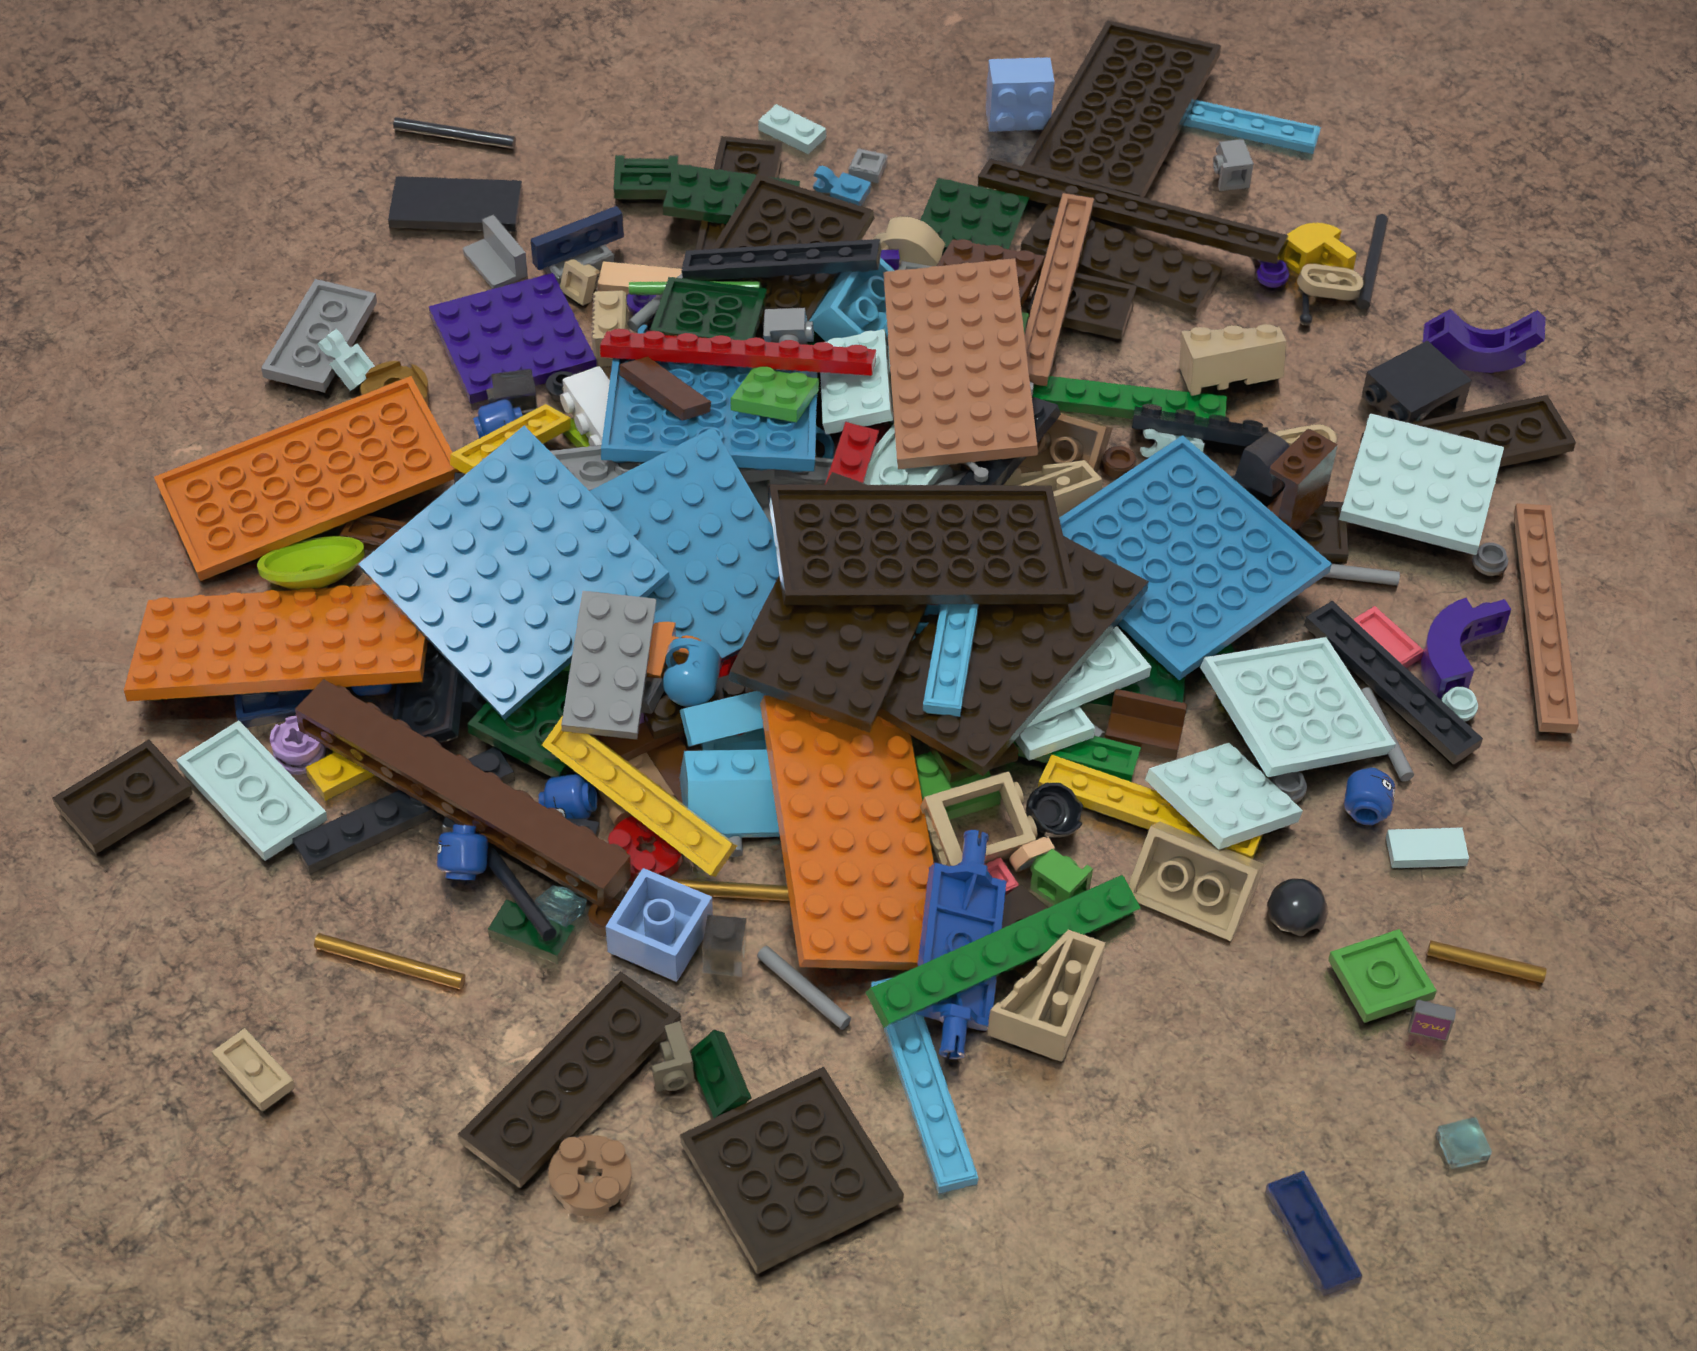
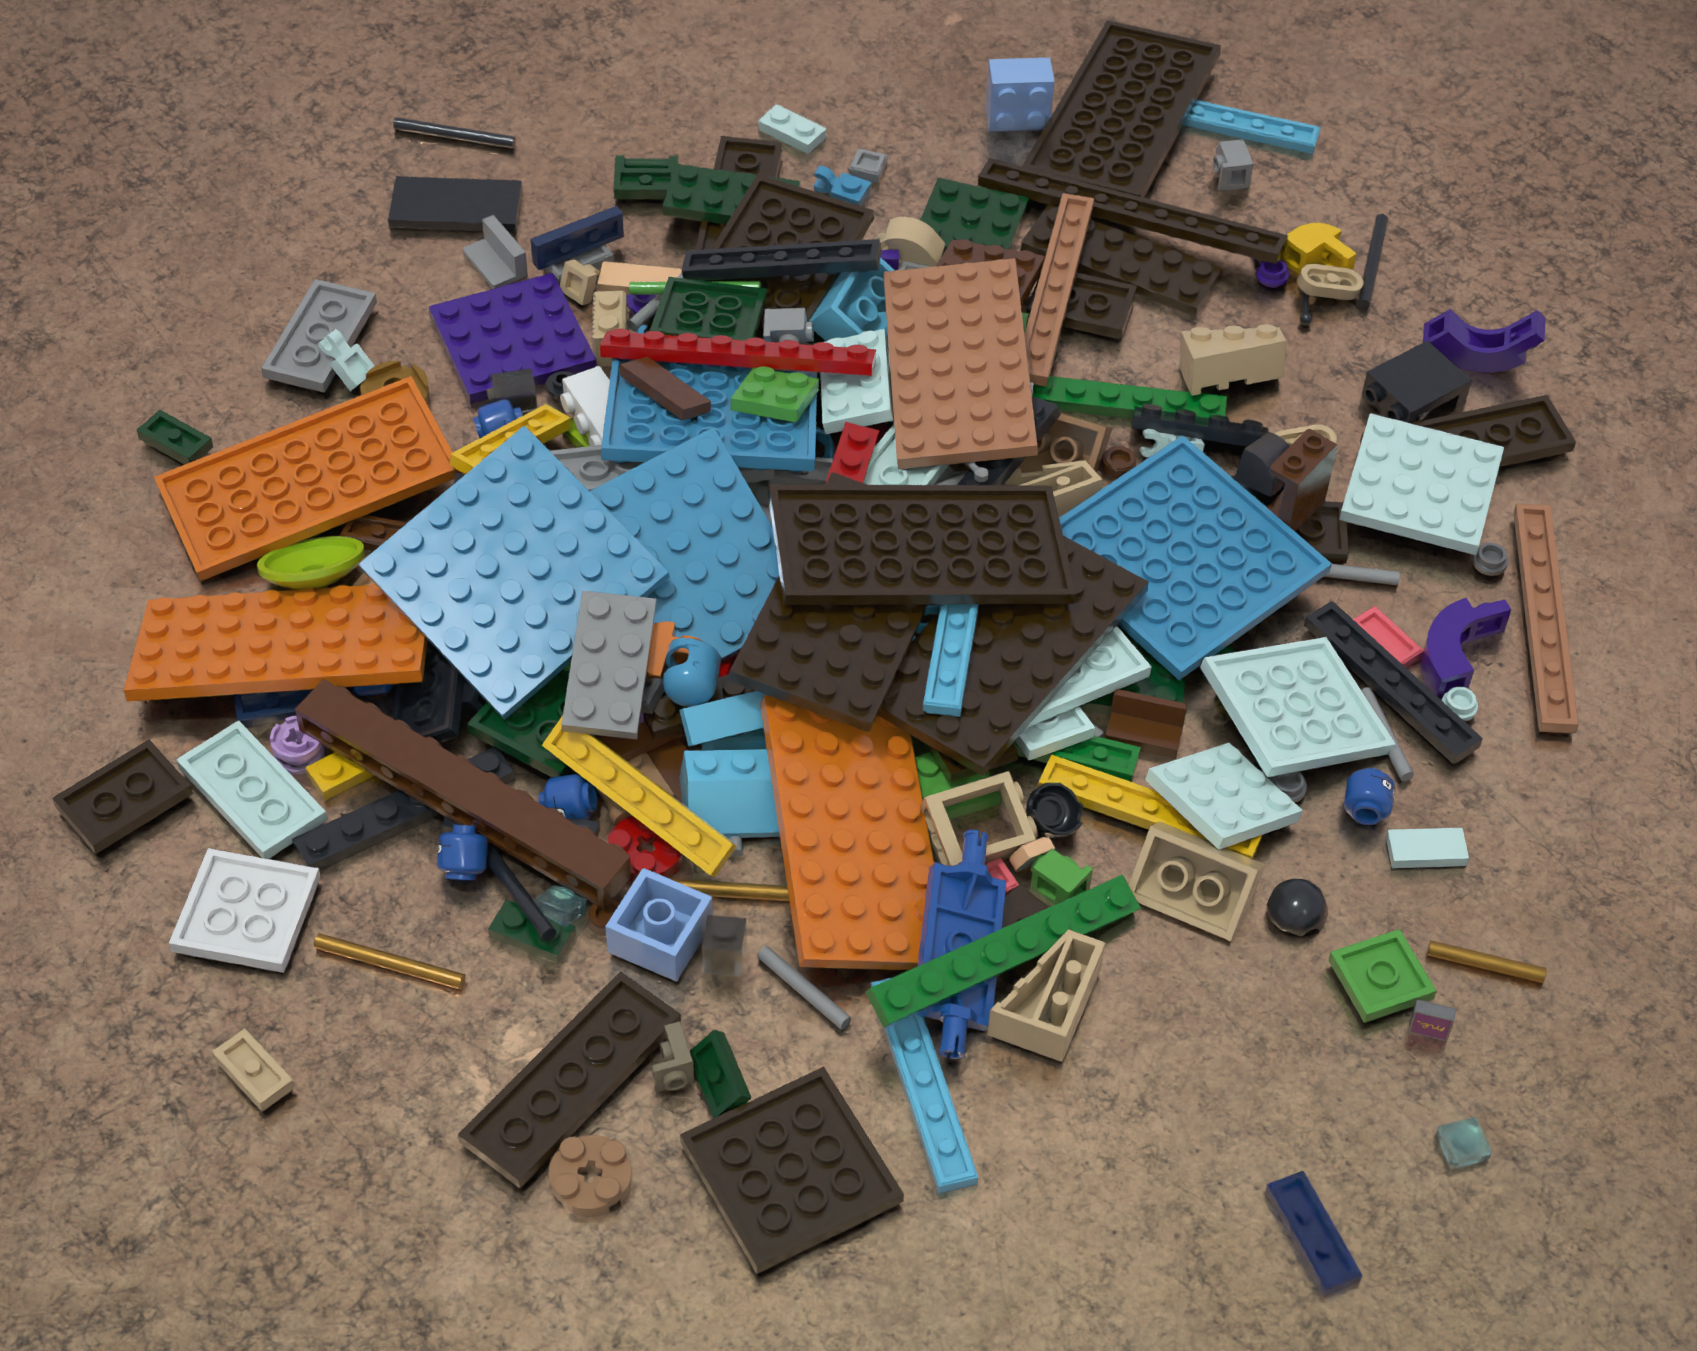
(174, 437): none -> dark green plate
(245, 910): none -> white plate

